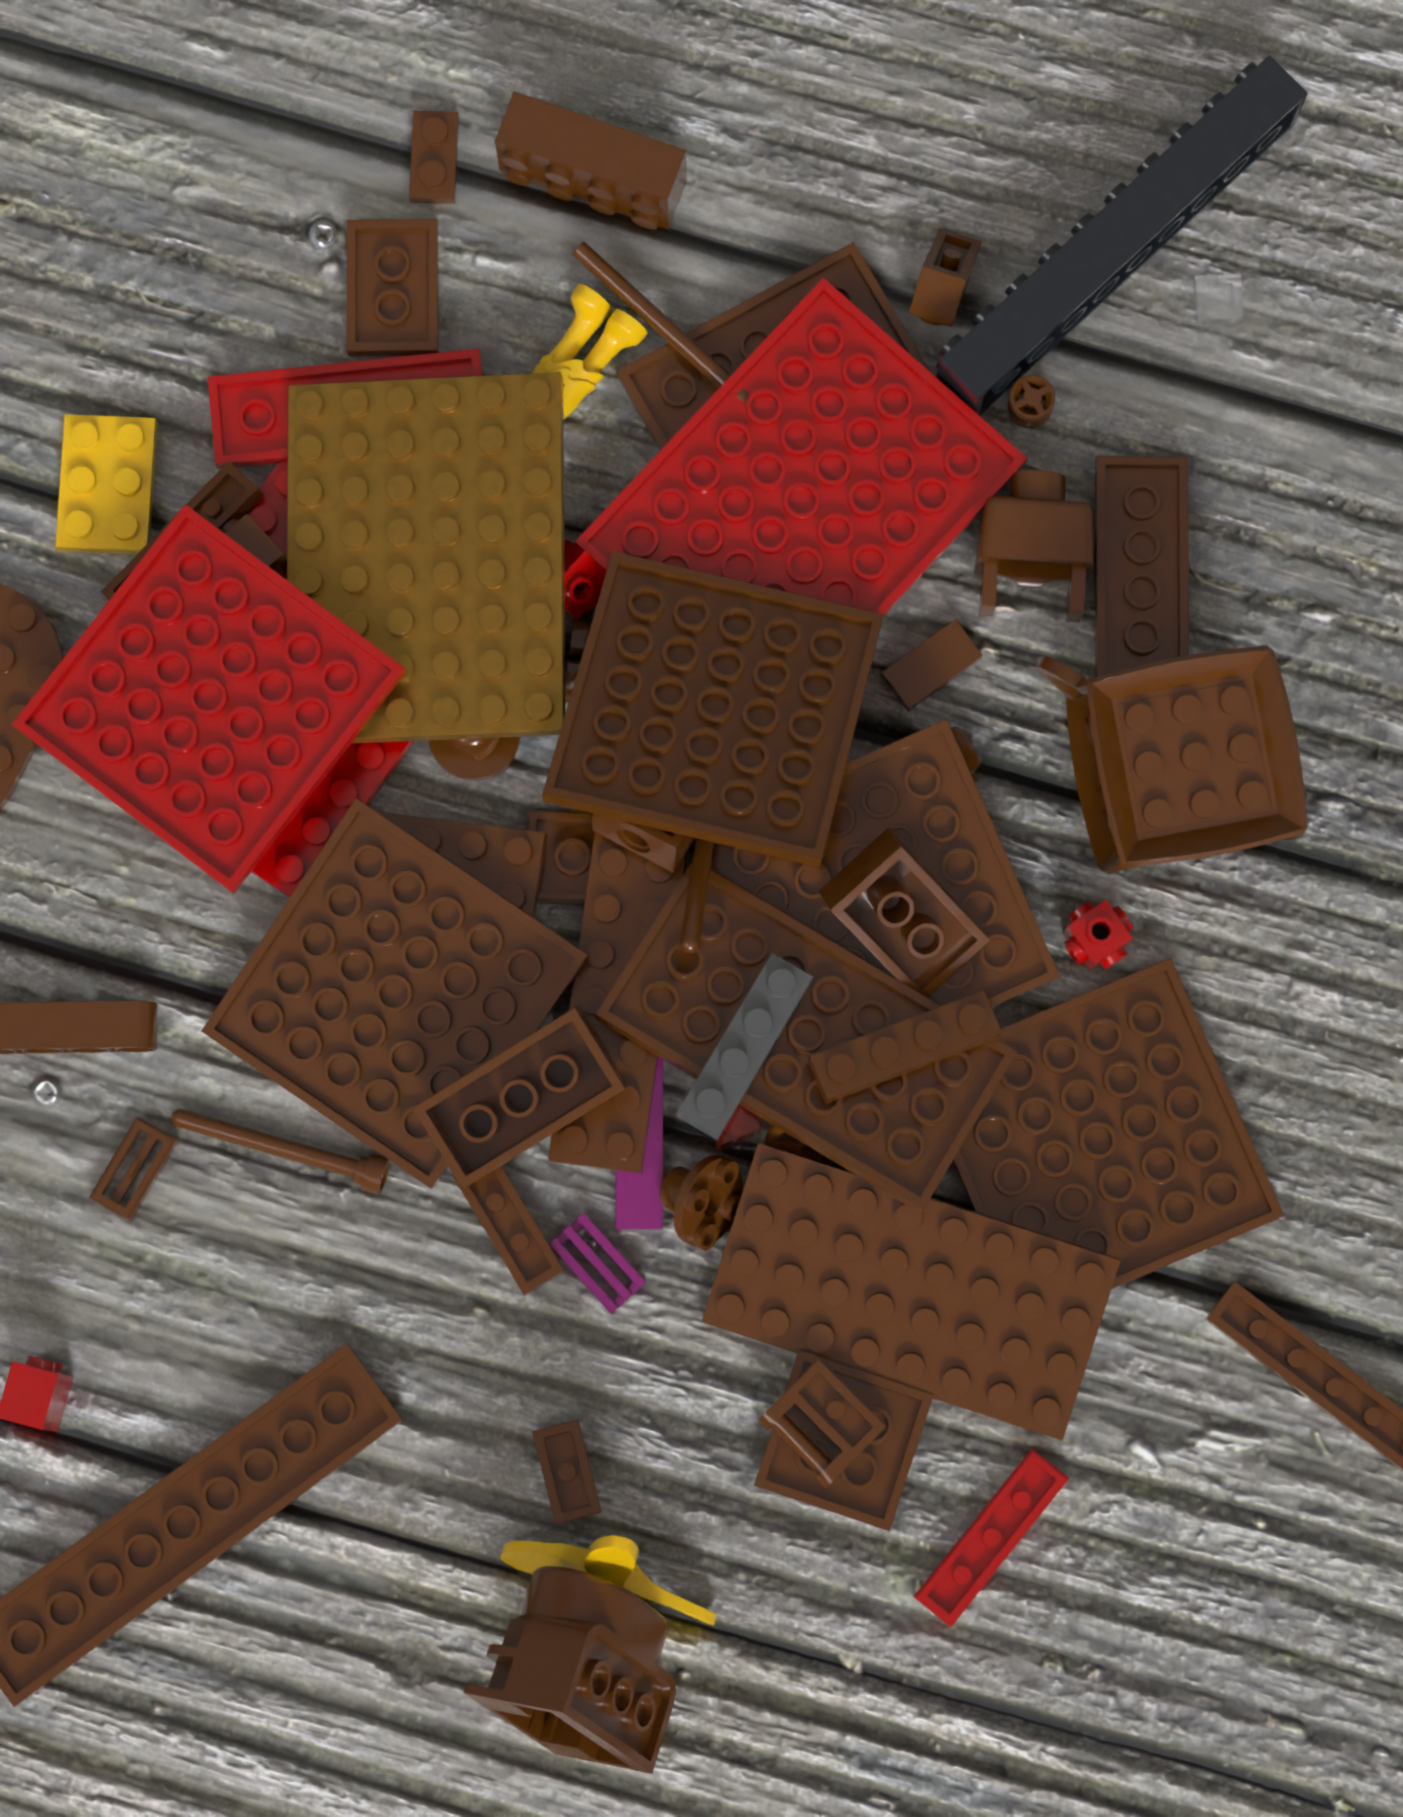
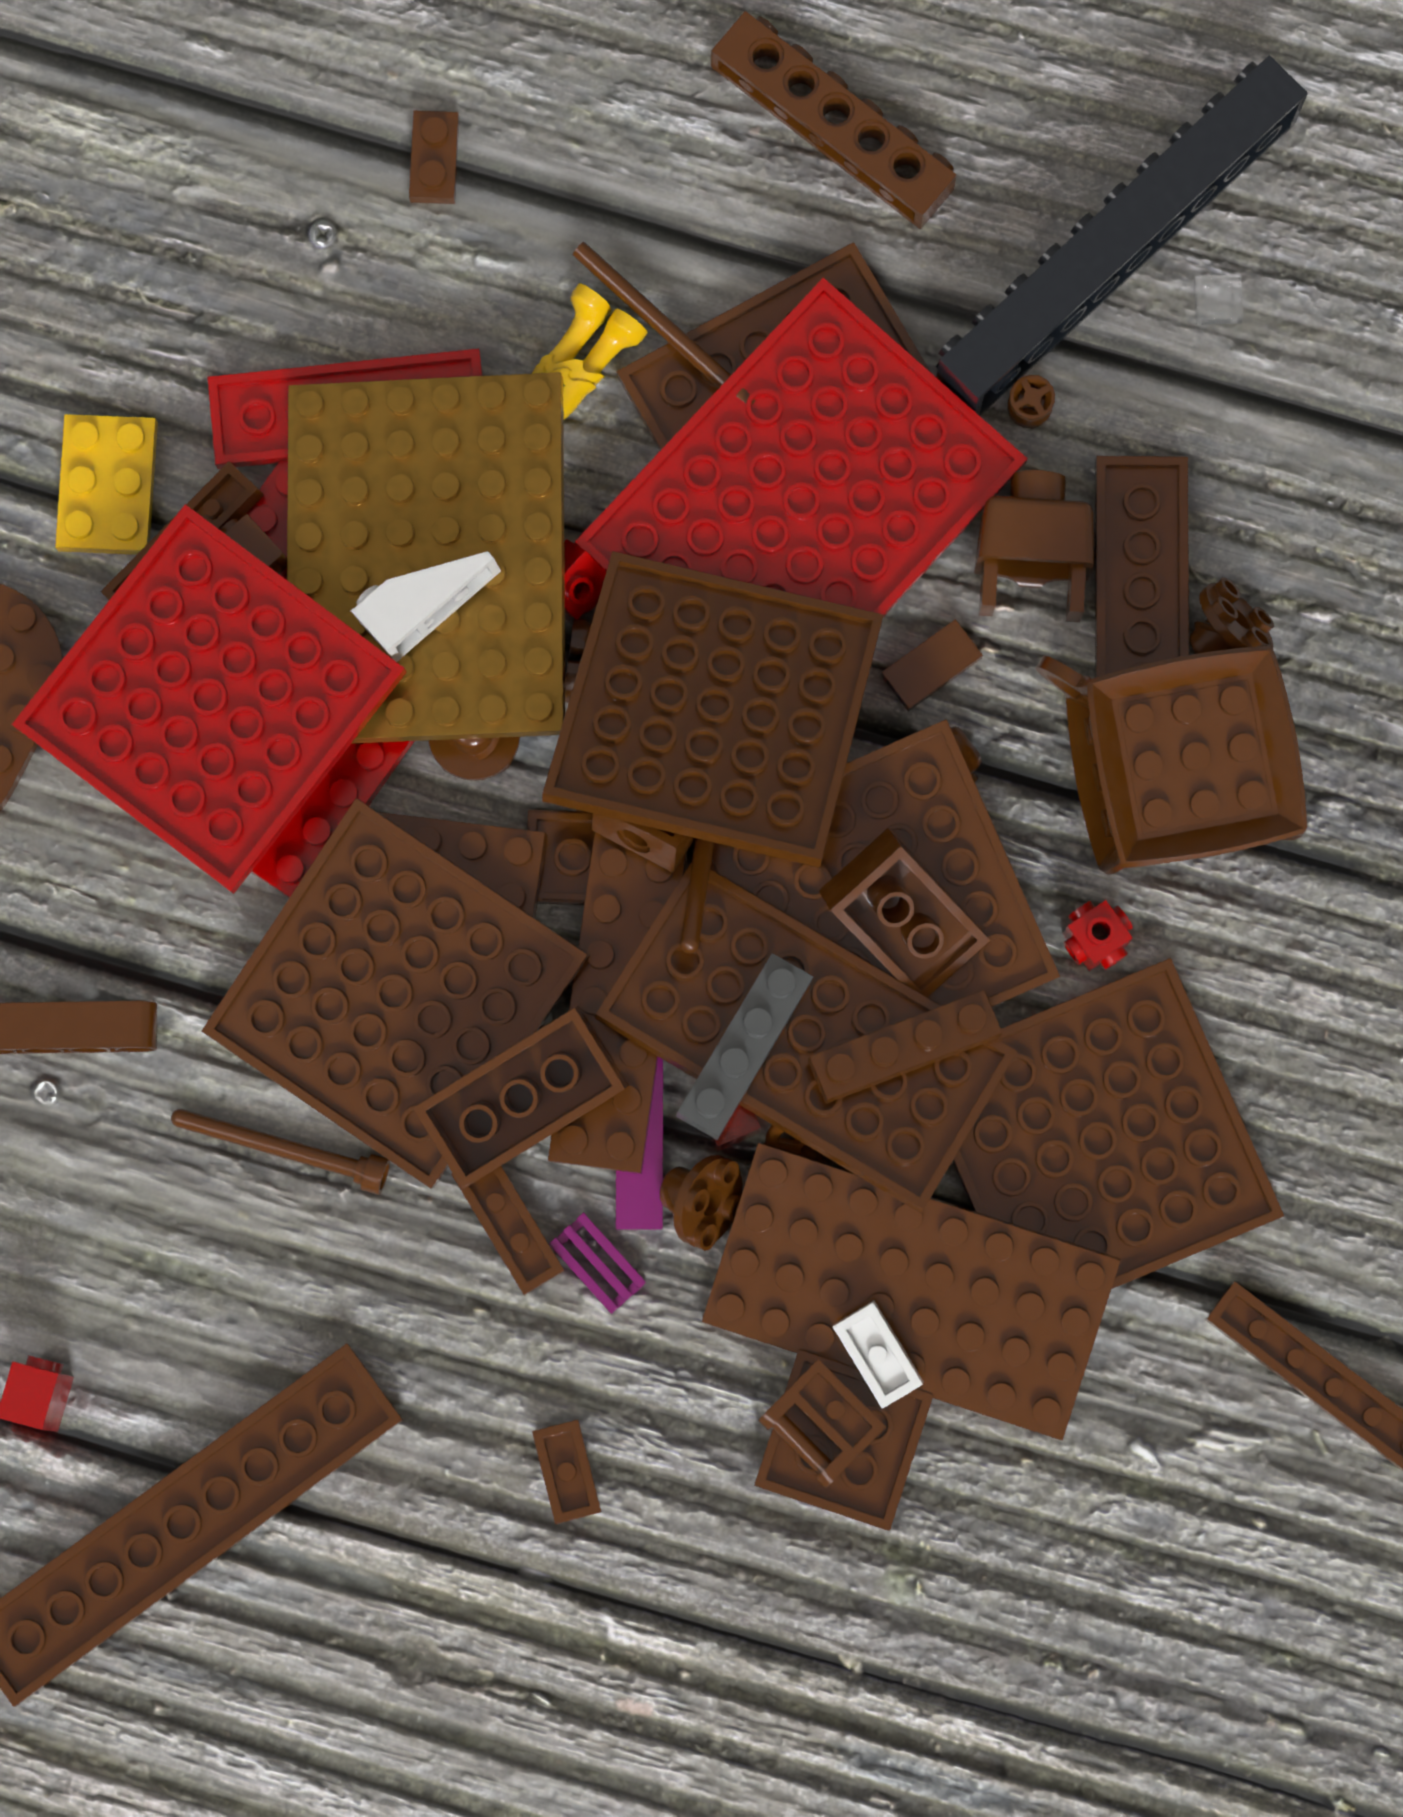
(149, 1178): reddish brown tile -> none
(392, 287): reddish brown plate -> none
(416, 603): none -> white slope
(586, 1654): reddish brown brick -> none
(591, 161): reddish brown brick -> none
(878, 1354): none -> white plate
(912, 197): none -> reddish brown brick
(944, 278): reddish brown slope -> none
(991, 1537): red tile -> none
(1229, 620): none -> reddish brown plate

